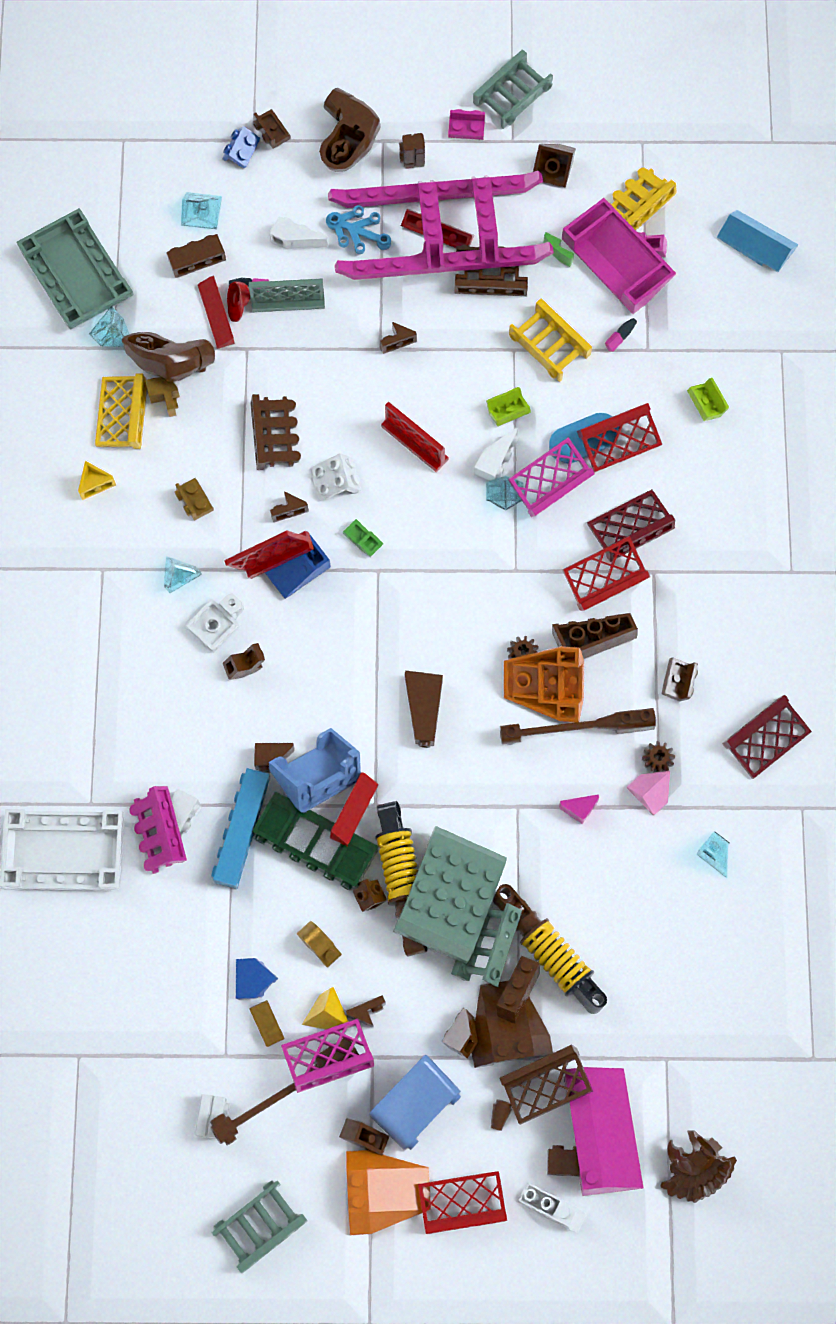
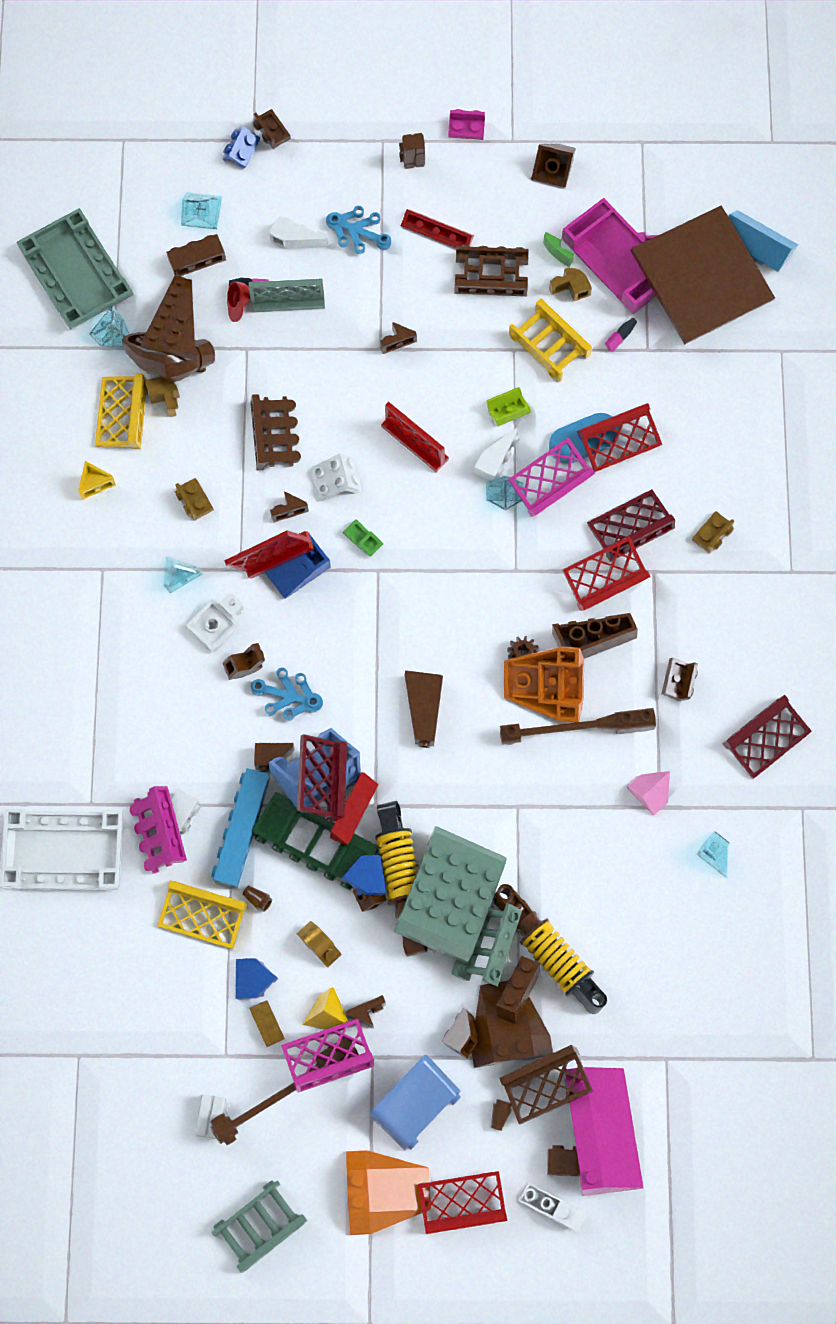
(173, 322): none -> reddish brown wing
(206, 897): none -> yellow fence
(216, 312): red slope -> none
(257, 898): none -> reddish brown cone
(290, 696): none -> dark azure plant
(335, 779): none -> dark red fence
(352, 134): reddish brown piece -> none
(364, 1136): reddish brown slope -> none
(366, 876): none -> blue slope
(432, 256): dark pink piece -> none
(507, 73): sand green fence -> none
(575, 281): none -> pearl gold brick
(579, 807): dark pink slope -> none
(649, 201): yellow fence -> none
(650, 755): reddish brown gear -> none
(699, 1172): reddish brown piece -> none
(702, 274): none -> reddish brown tile
(708, 400): lime bracket -> none
(713, 531): none -> pearl gold bracket

